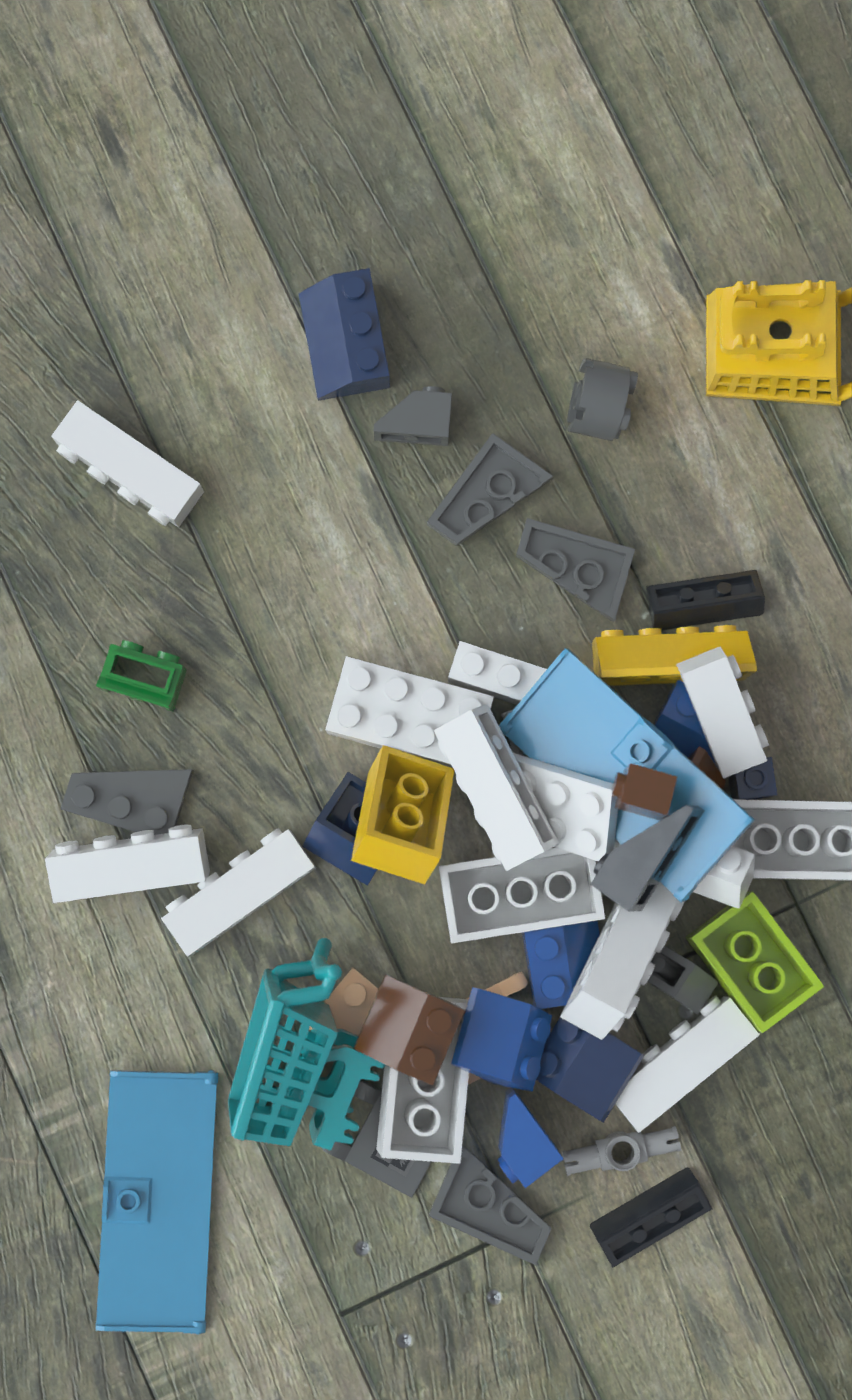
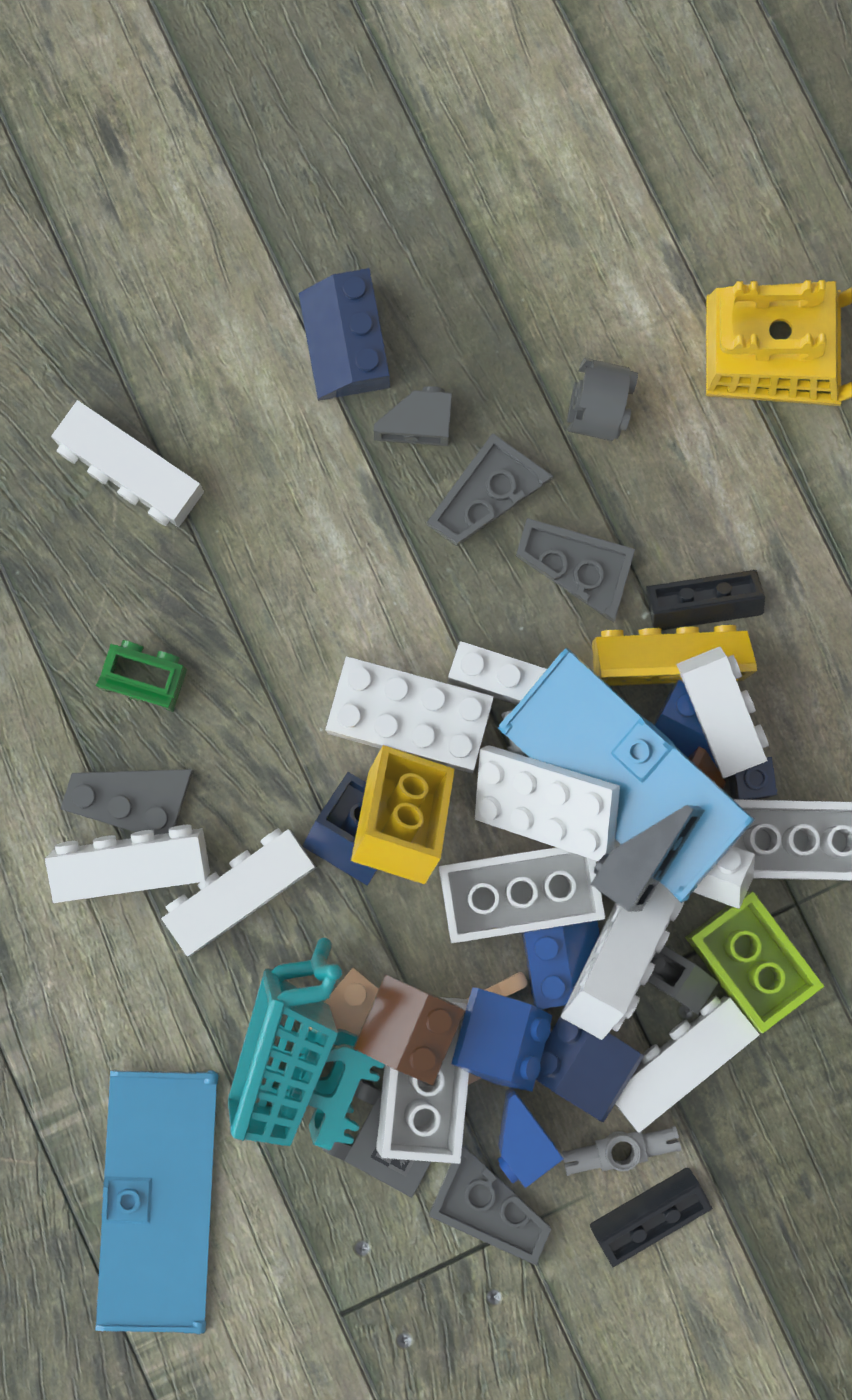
(496, 787): white brick -> none
(644, 791): reddish brown brick -> none

